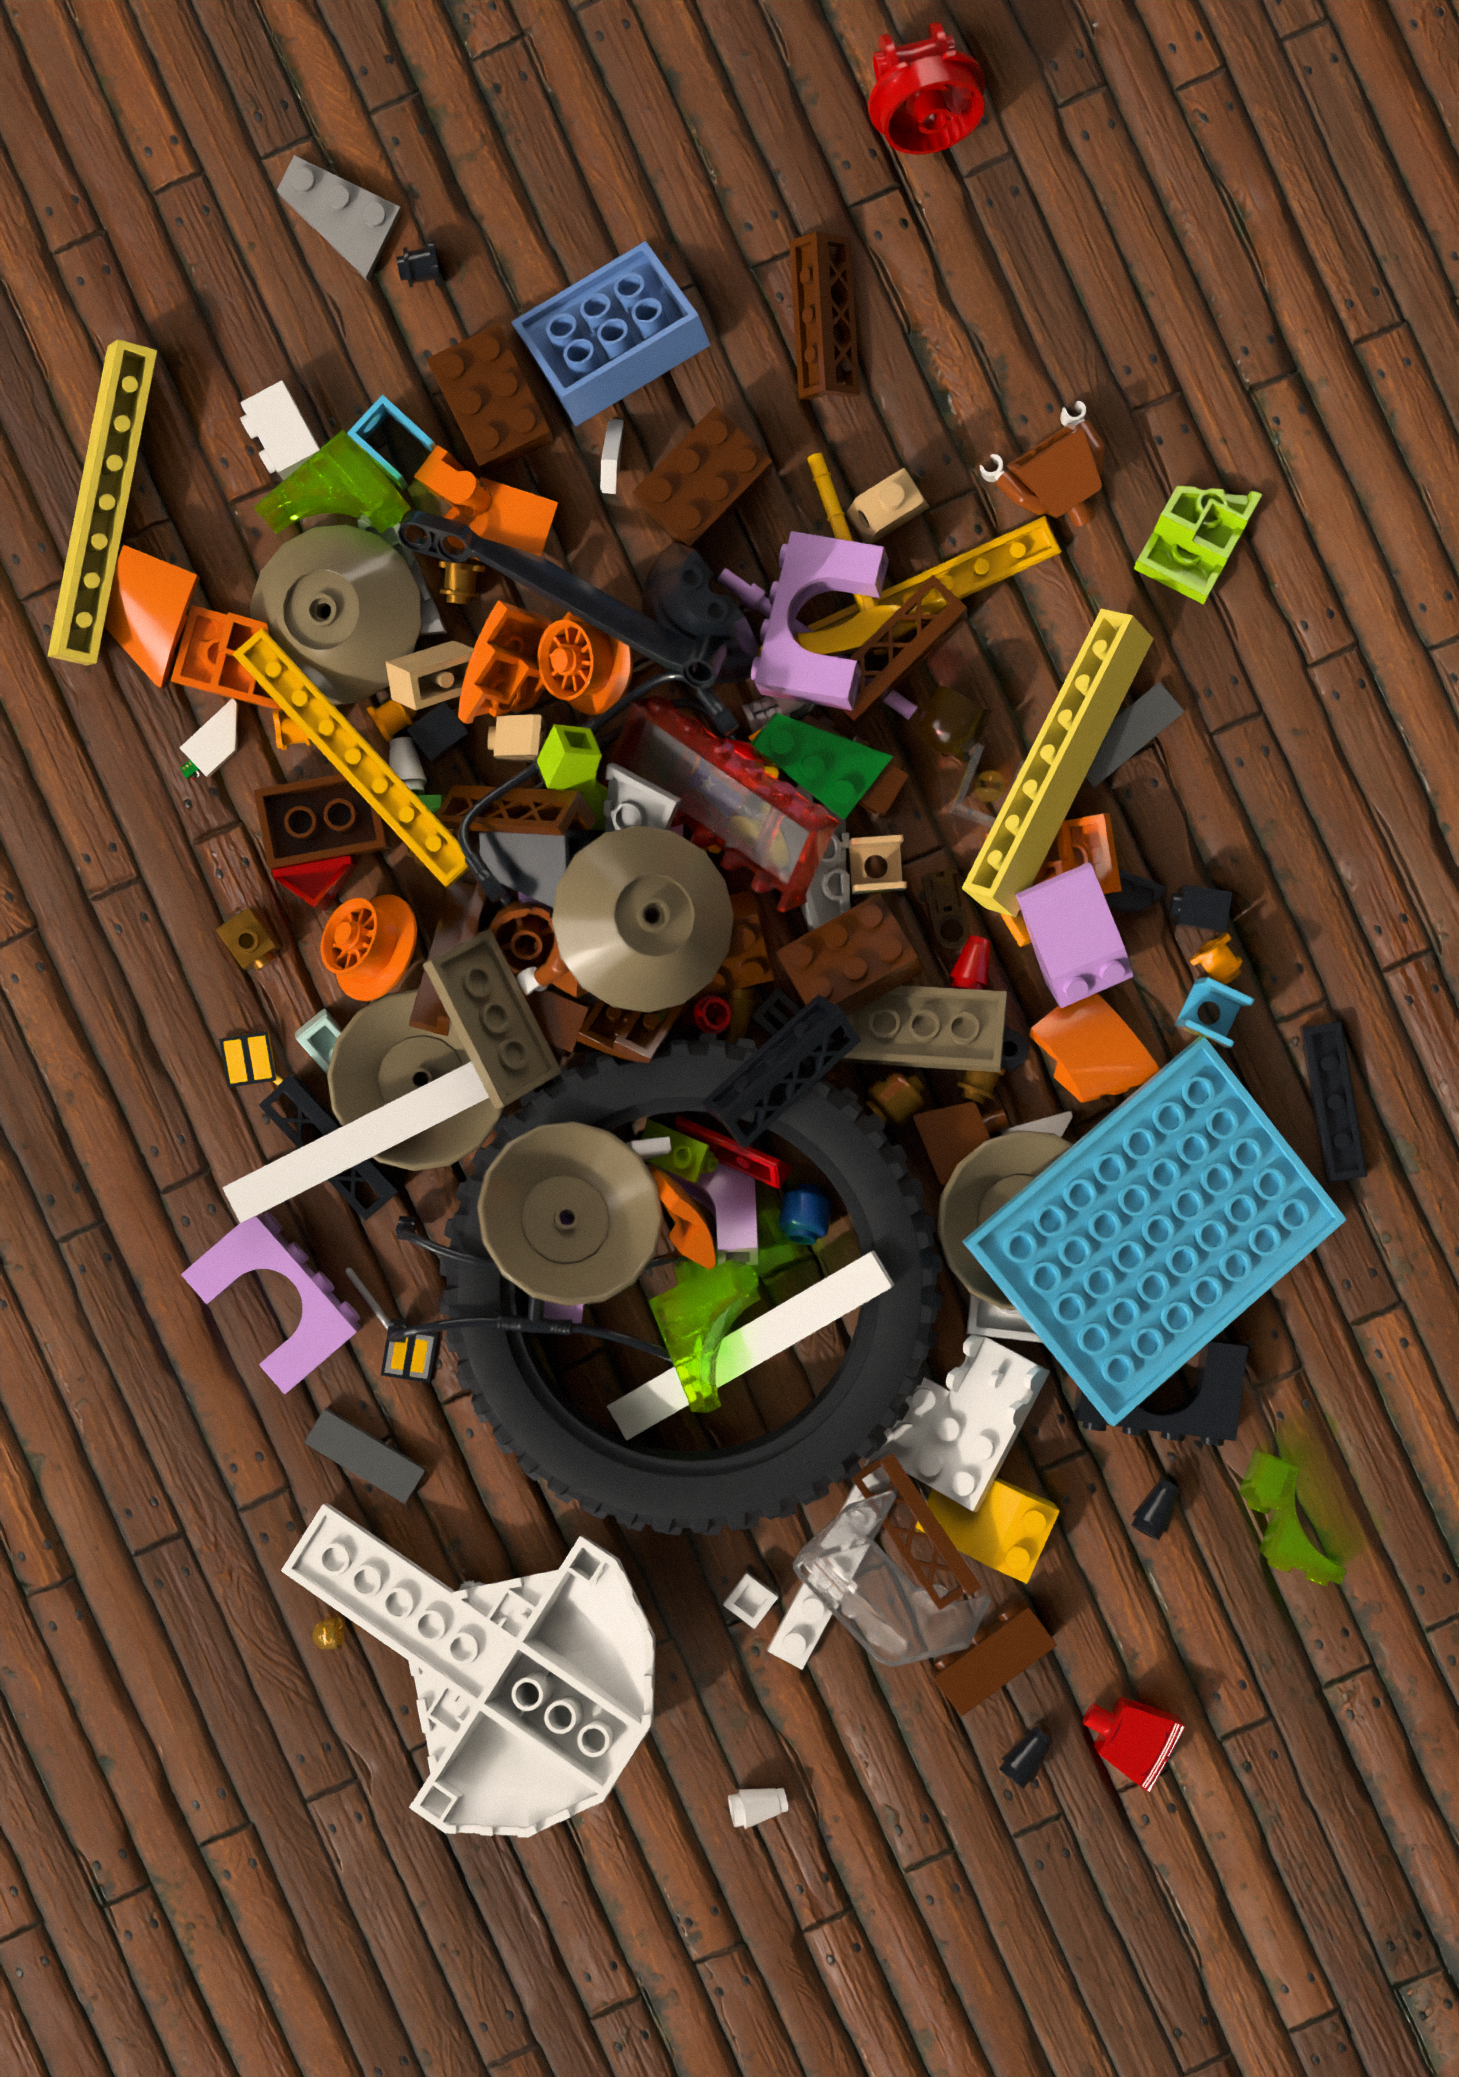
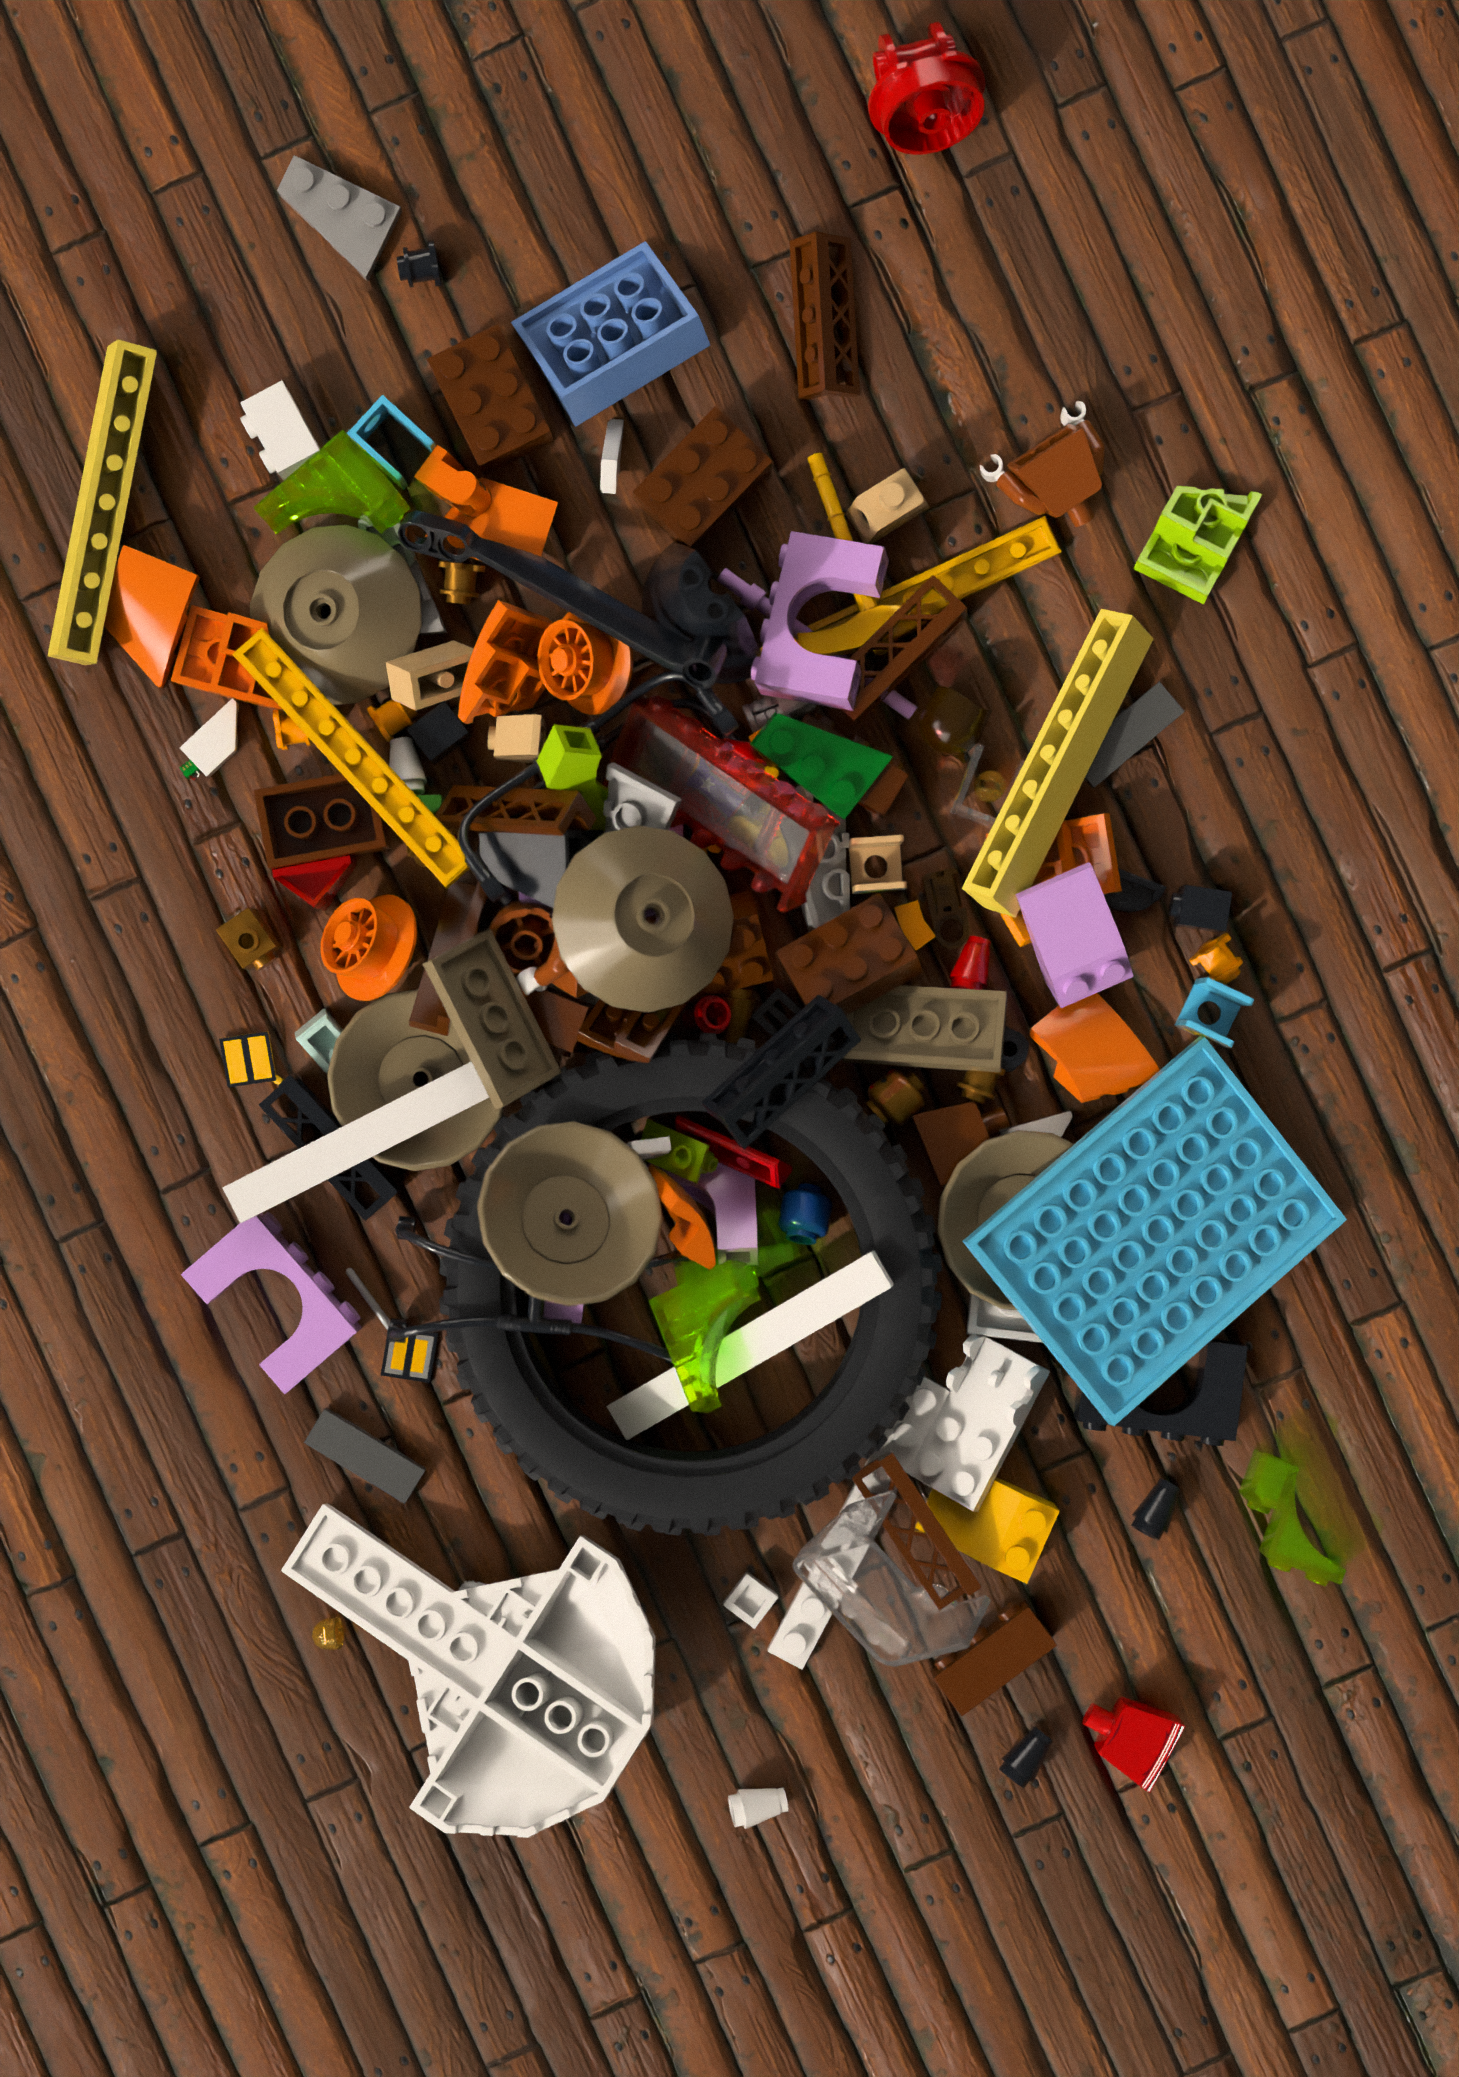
(913, 925): none -> light orange piece
(1333, 1101): black tile -> none

